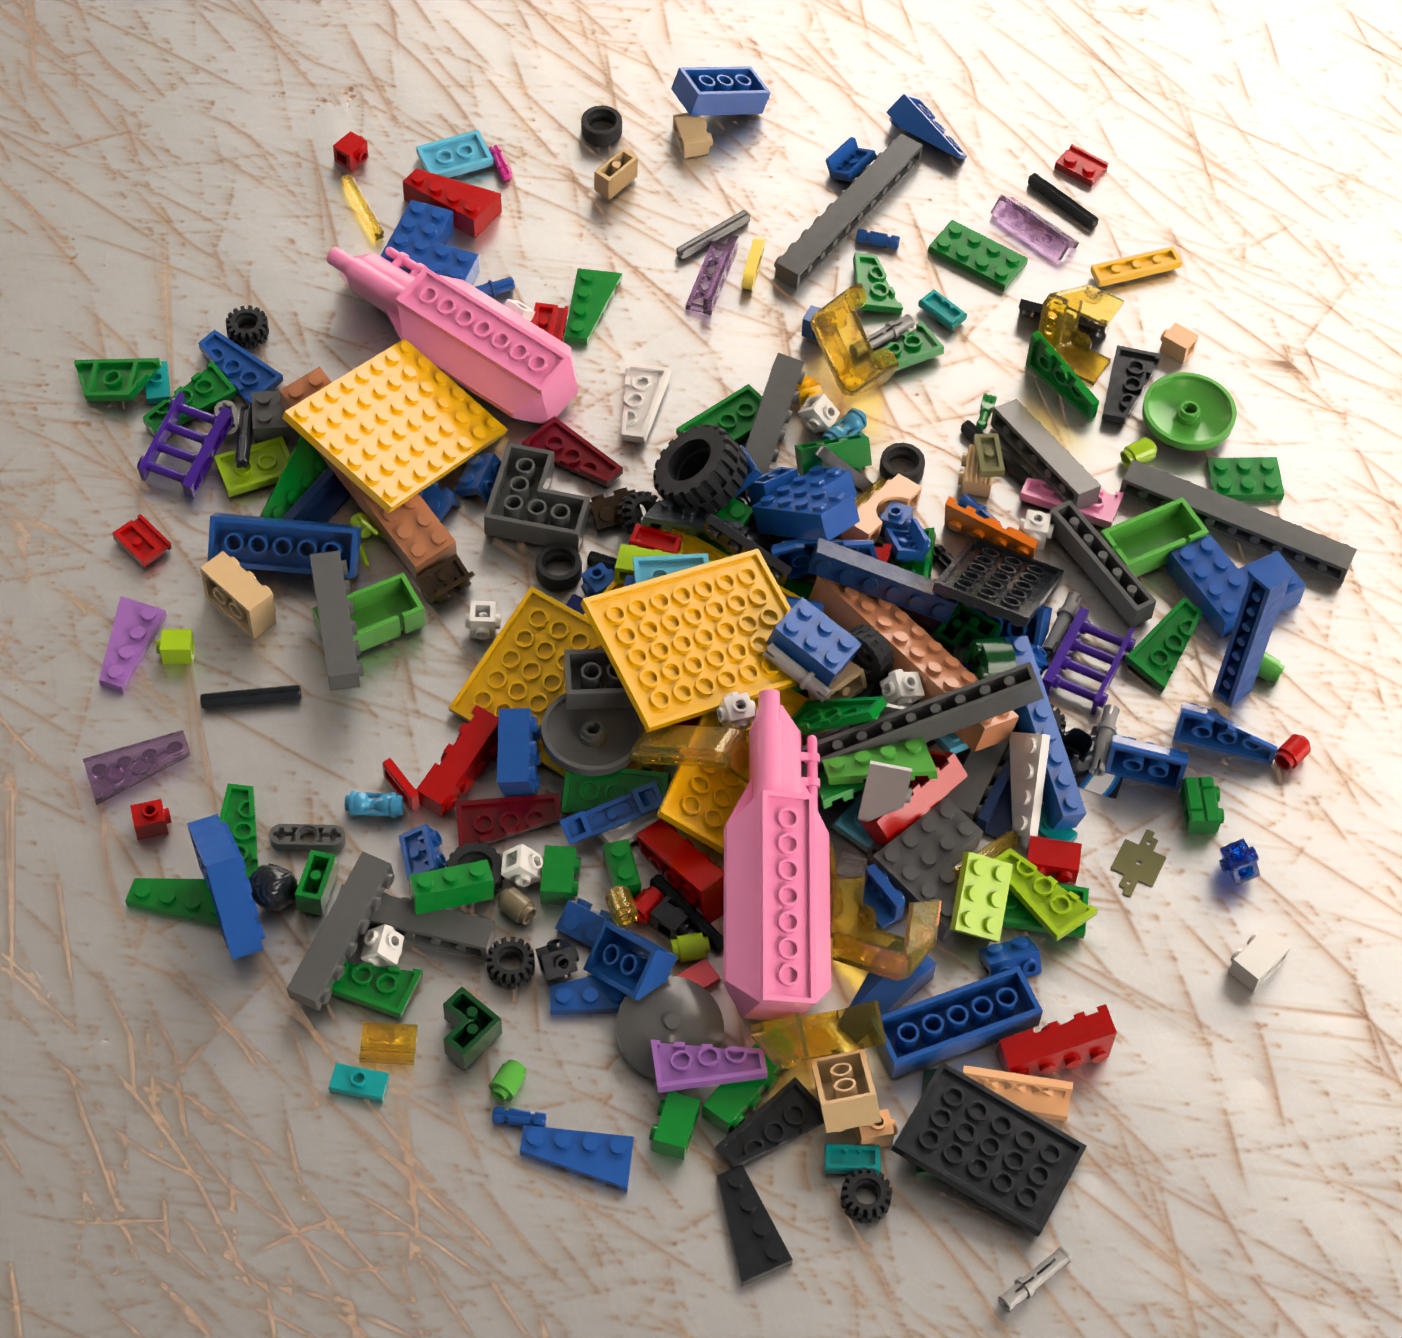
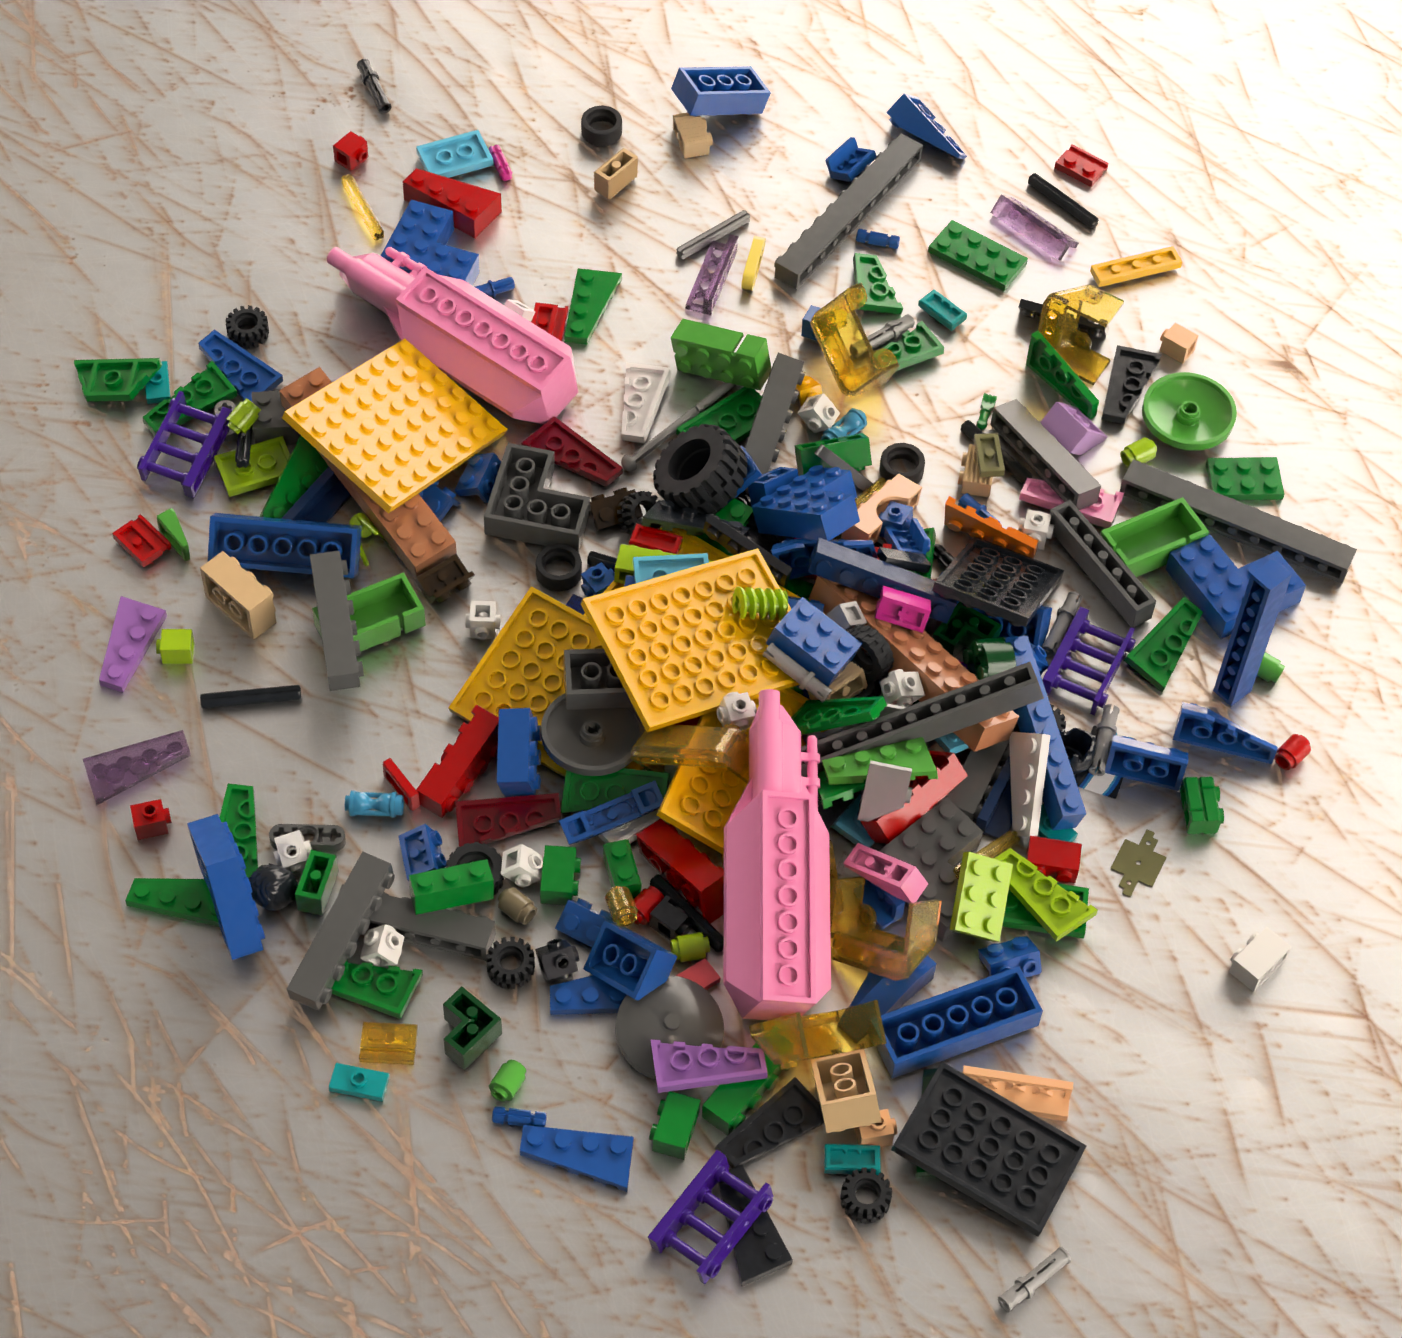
(172, 531): none -> bright green slope
(243, 416): none -> lime brick
(286, 845): none -> white brick
(374, 86): none -> black pin
(629, 462): none -> light grey bar
(698, 1193): none -> dark purple fence
(711, 354): none -> bright green piece
(760, 602): none -> lime piece
(847, 615): none -> light grey brick
(887, 873): none -> bright pink slope
(903, 609): none -> dark pink hinge
(904, 559): none -> black tile
(1059, 1044): red wedge -> none
(1072, 428): none -> lavender slope
(1239, 861): clear blue brick -> none

